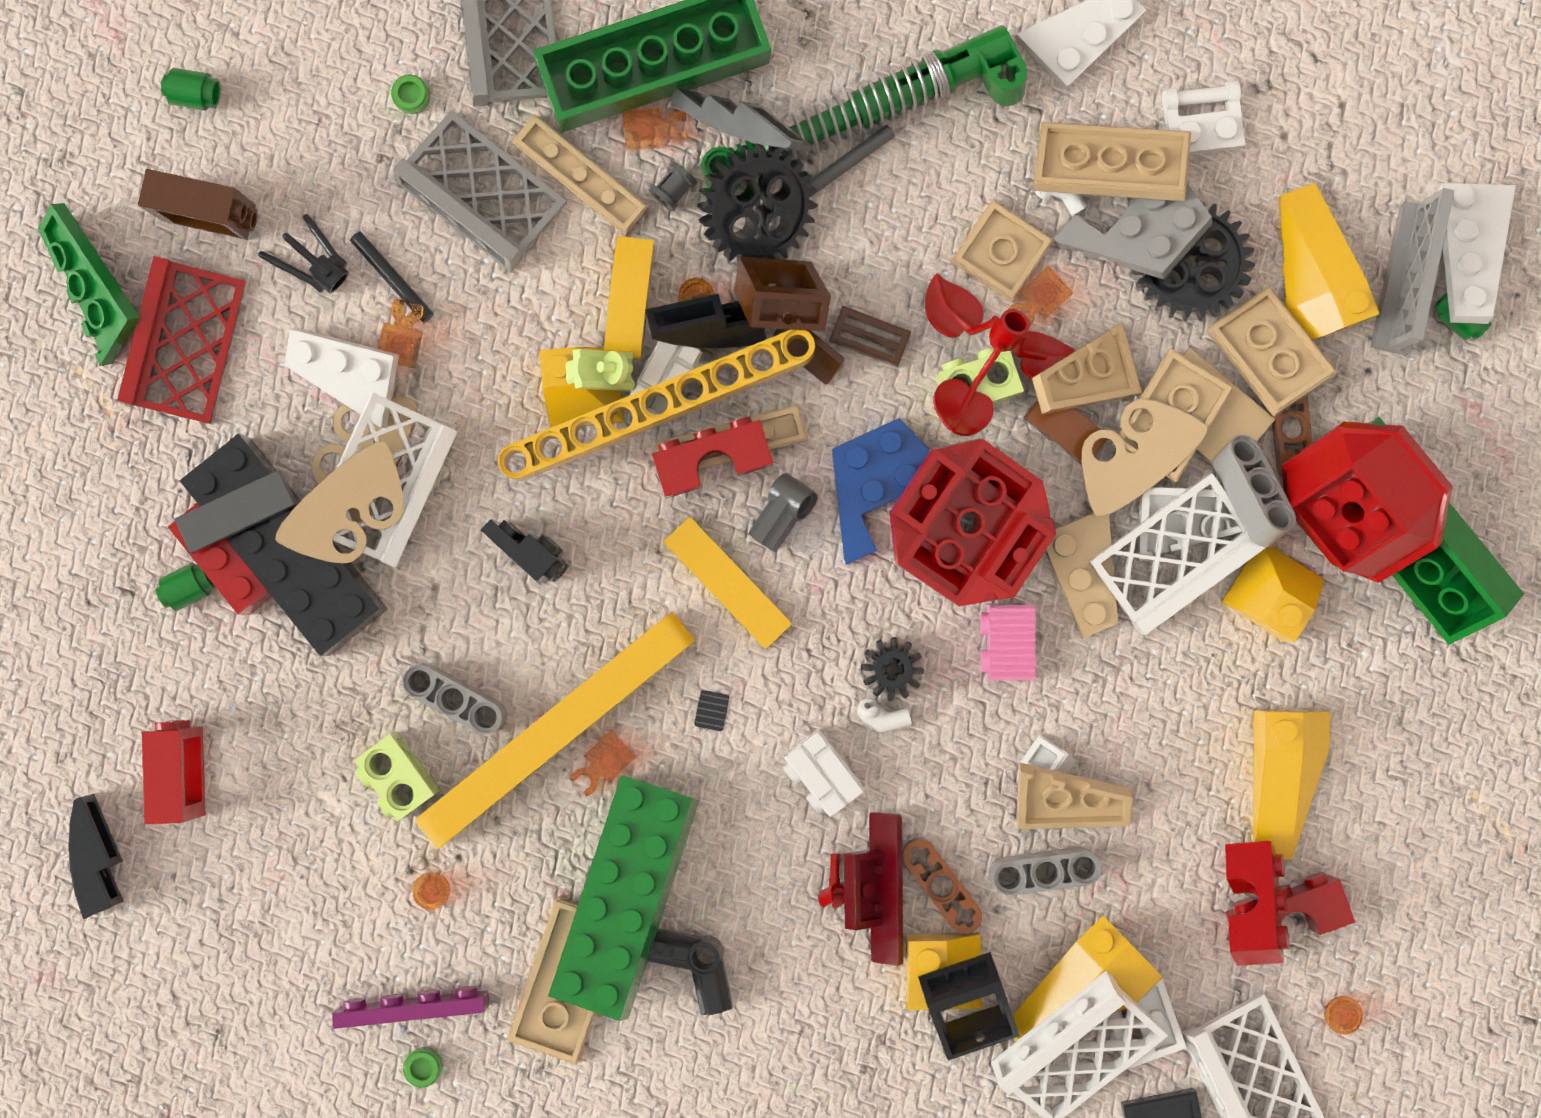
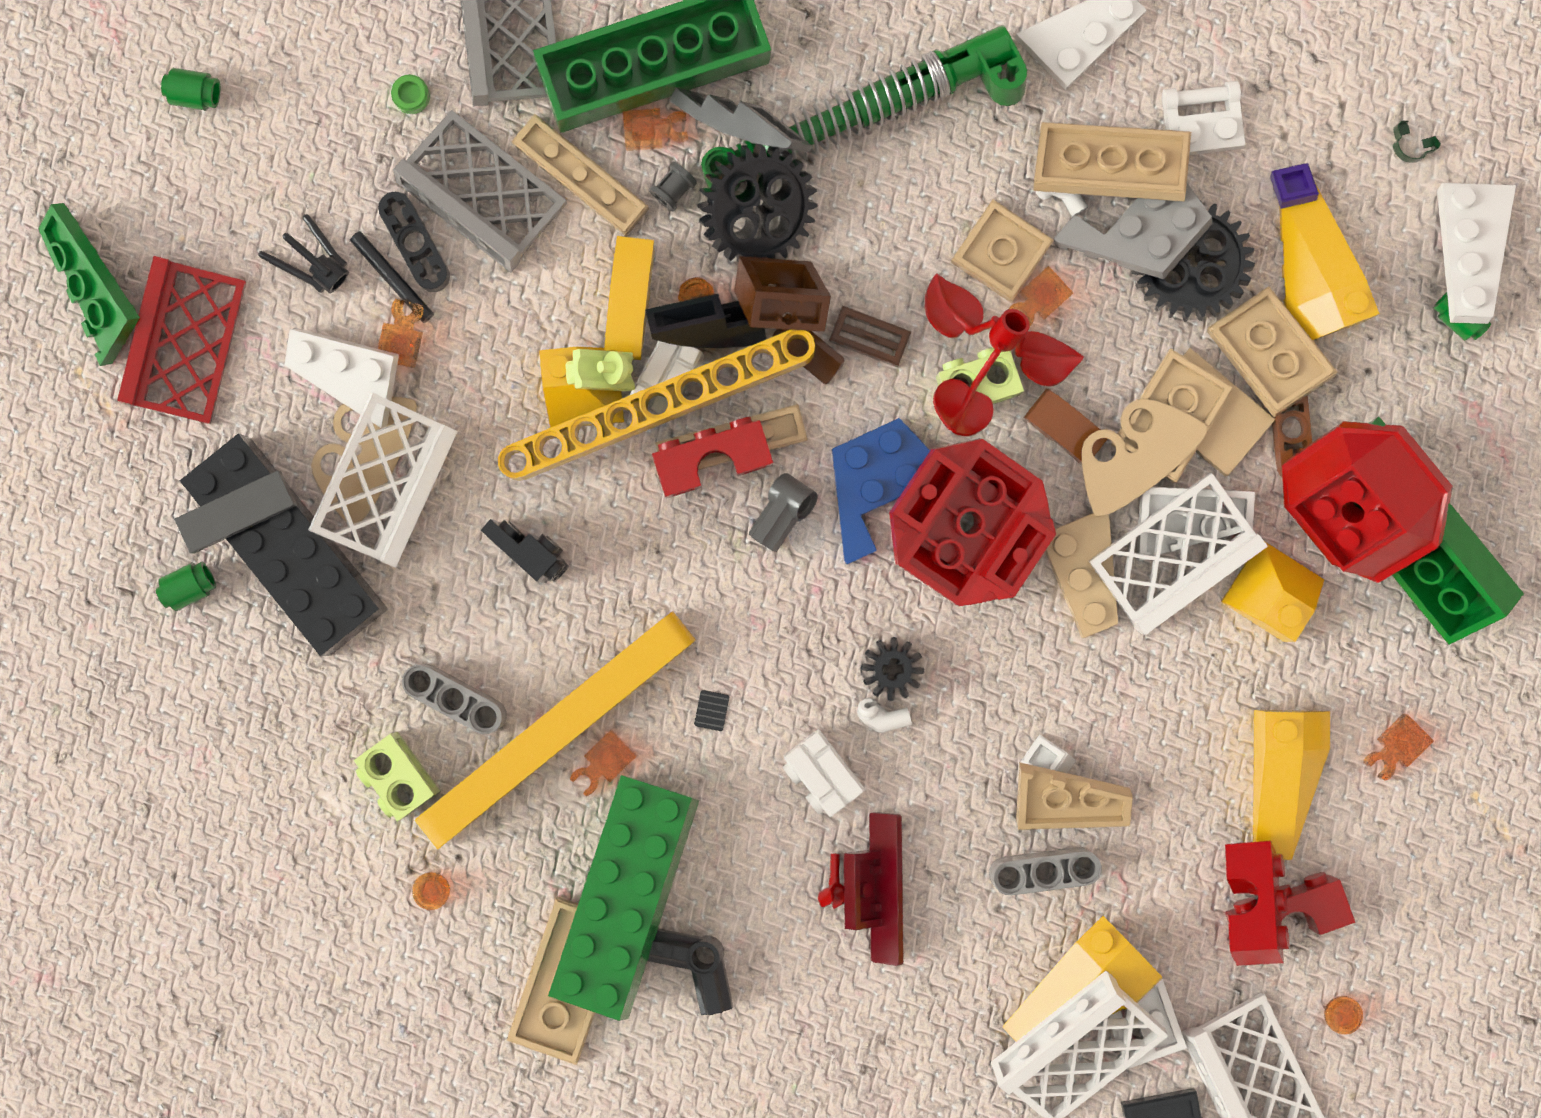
(90, 856): black slope -> none
(173, 773): red window -> none
(197, 204): reddish brown window -> none
(228, 574): red arch -> none
(323, 510): tan piece -> none
(392, 223): none -> black beam
(396, 1009): magenta plate -> none
(422, 1067): bright green tile -> none
(727, 582): yellow tile -> none
(851, 158): dark grey bar -> none
(932, 952): yellow slope -> none
(950, 913): dark orange beam -> none
(960, 985): black window -> none
(1009, 642): bright pink brick -> none
(1090, 375): tan wing -> none
(1254, 491): light grey beam -> none
(1294, 185): none -> dark purple tile
(1402, 129): none -> dark green piece
(1402, 743): none -> clear orange plate
(1412, 273): light grey fence -> none

